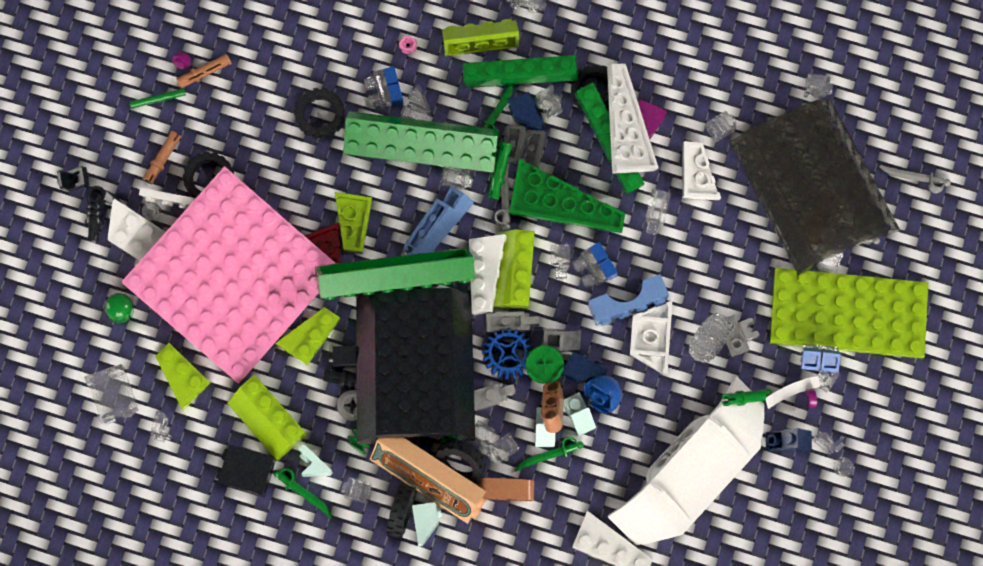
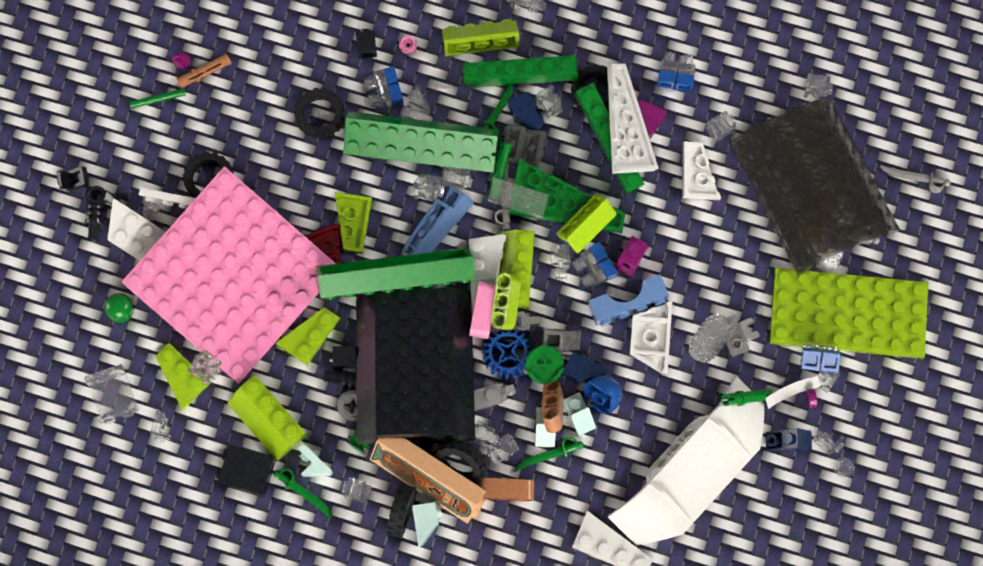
(158, 163): nougat pin -> none
(206, 367): none -> clear brick
(366, 44): none -> black brick
(428, 187): none -> clear brick
(482, 310): none -> bright pink beam
(511, 293): none -> lime beam
(518, 198): none -> clear panel
(587, 222): none -> lime panel
(632, 256): none -> magenta torso
(658, 202): clear torso -> none
(685, 73): none -> hips

